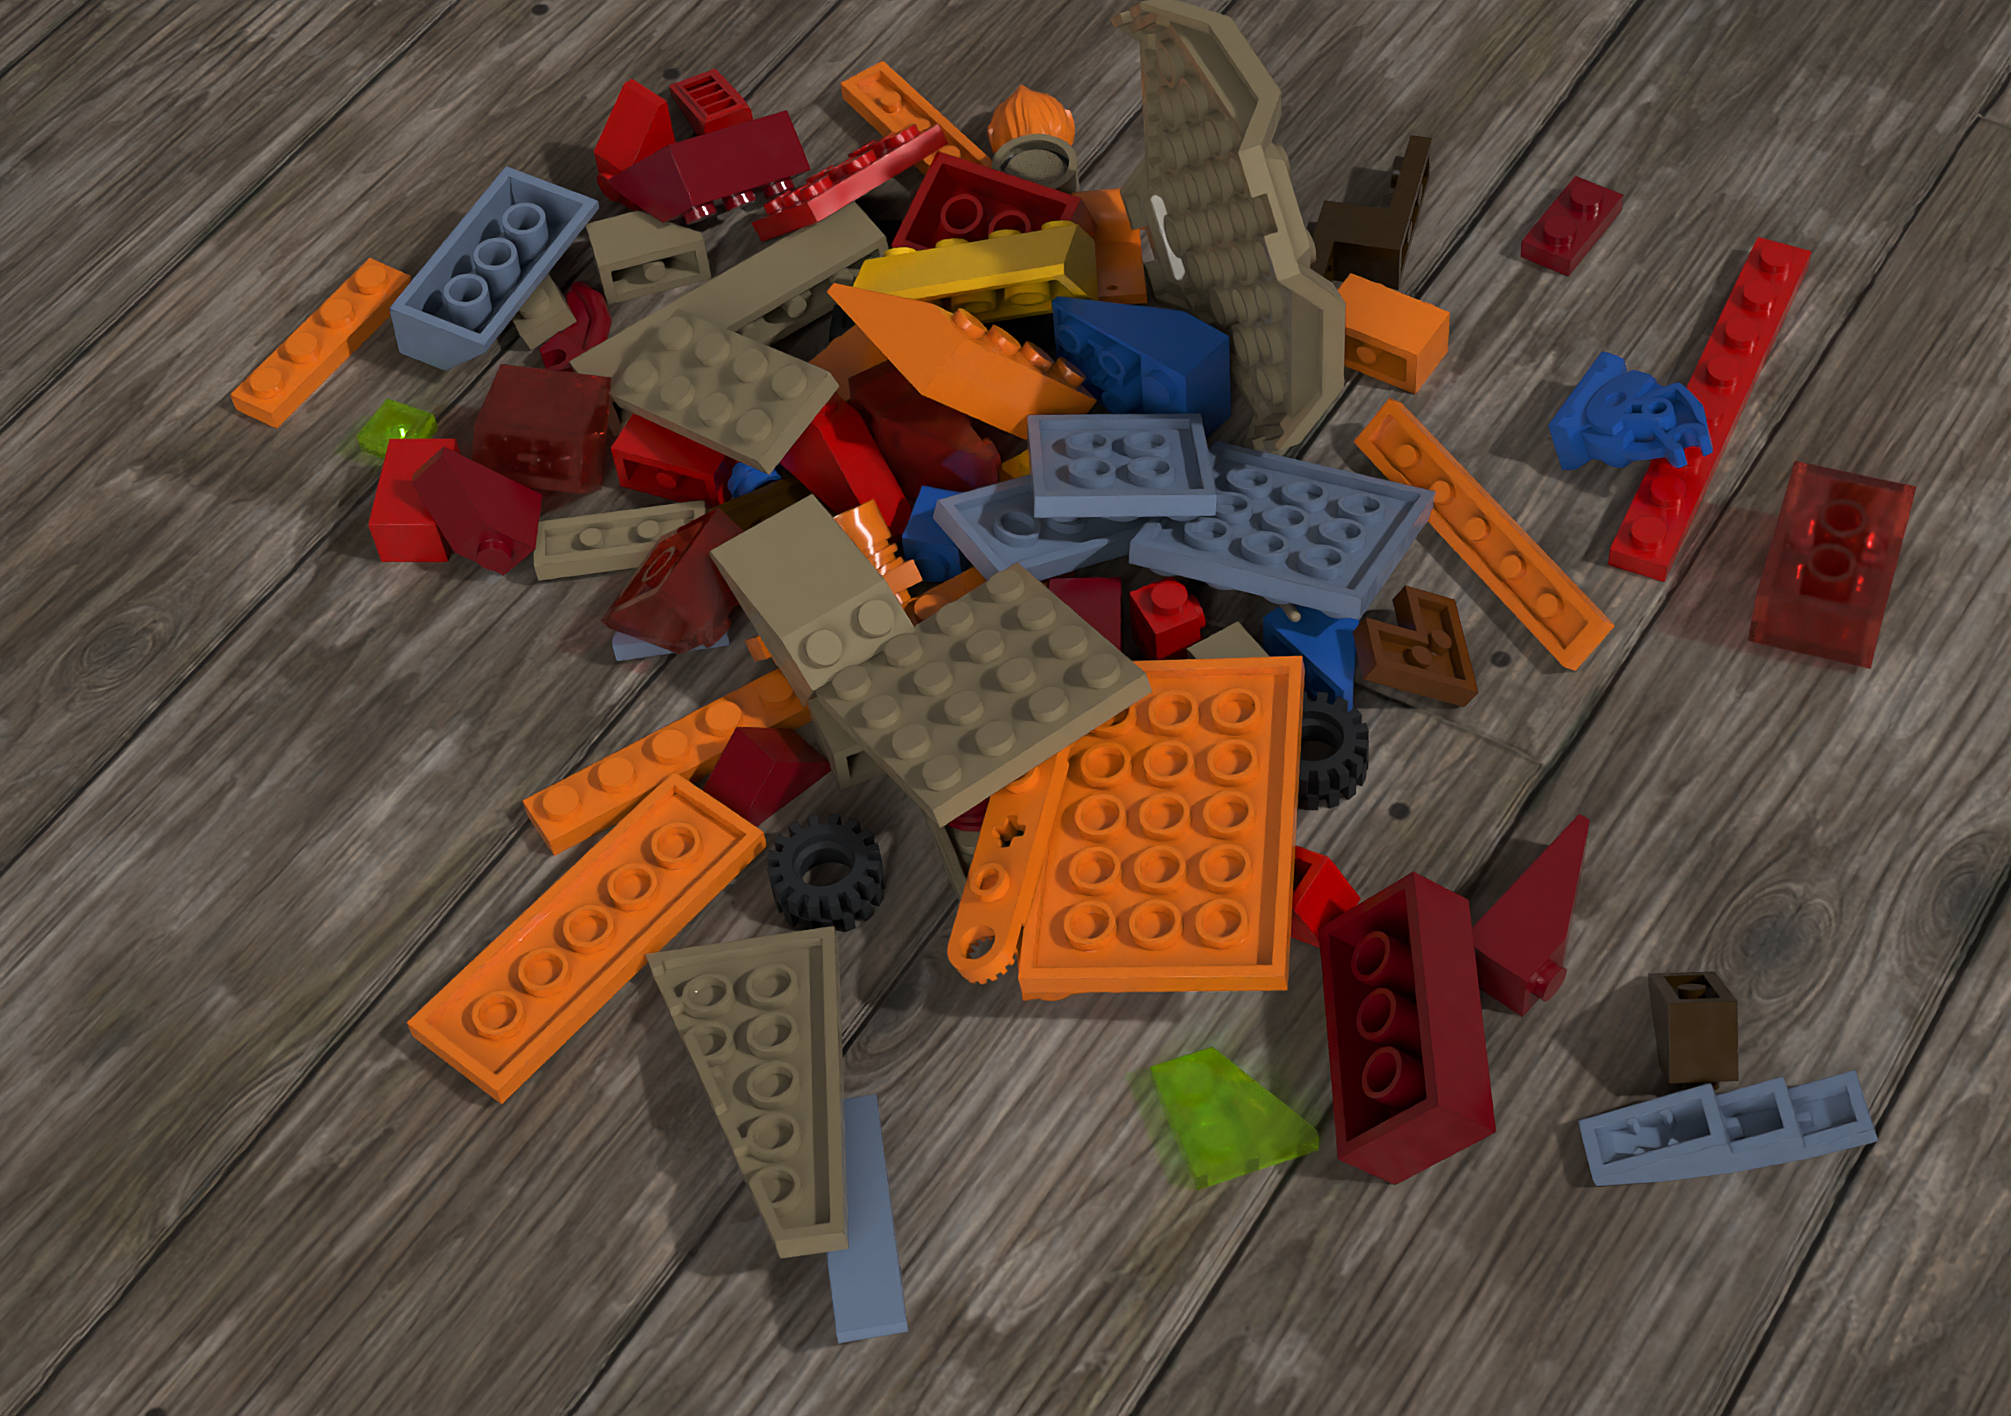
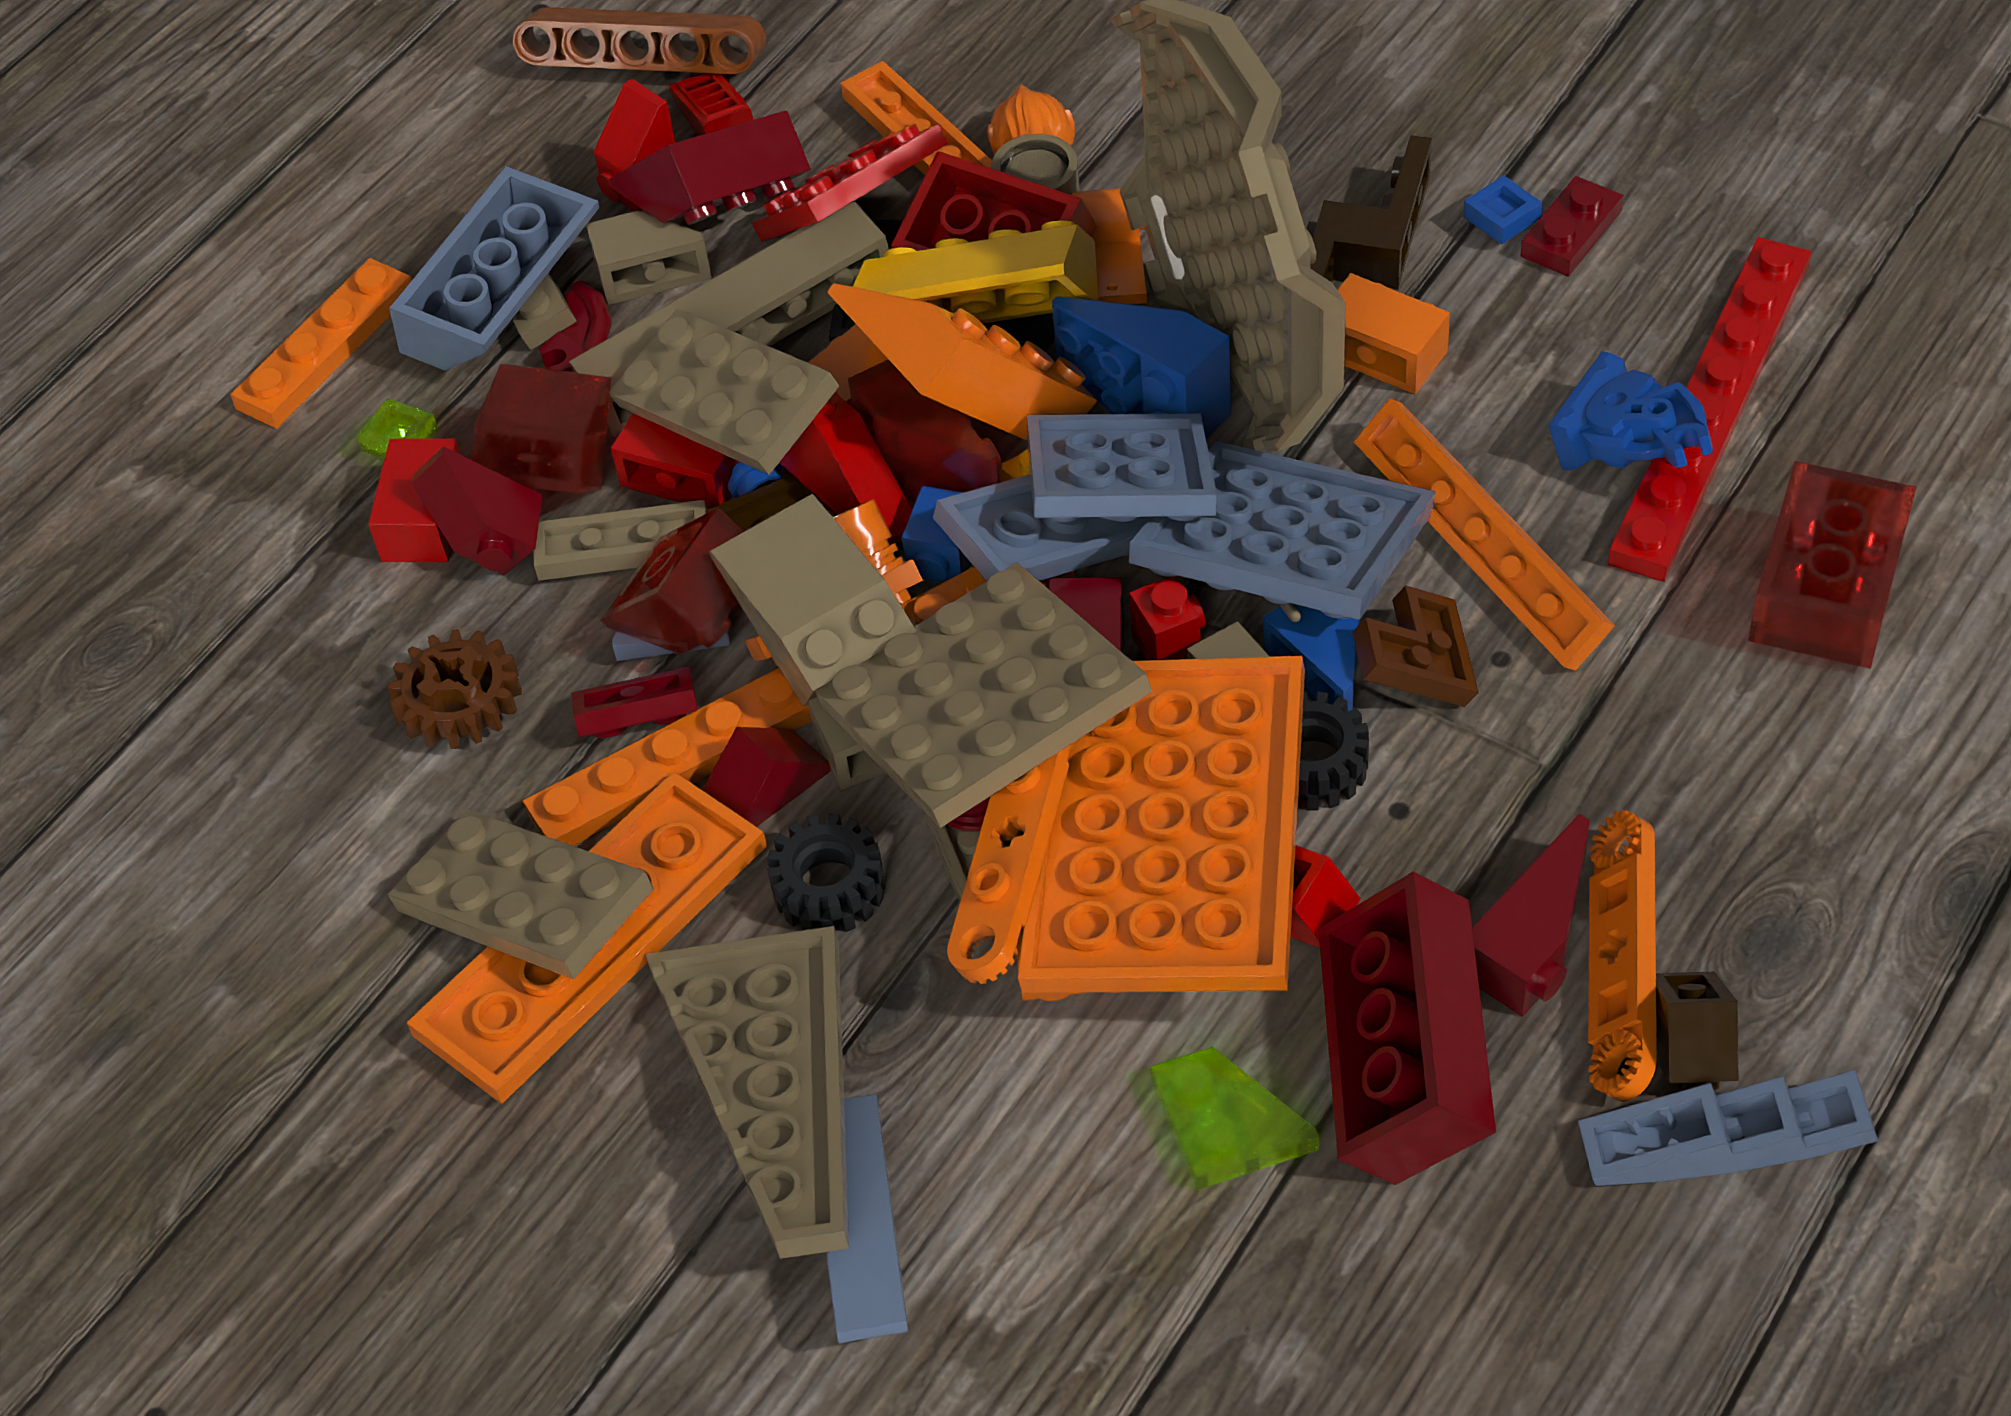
(454, 689): none -> reddish brown gear
(521, 893): none -> dark tan plate
(615, 706): none -> dark red plate
(618, 50): none -> dark orange beam
(1502, 209): none -> blue plate
(1622, 957): none -> orange piece

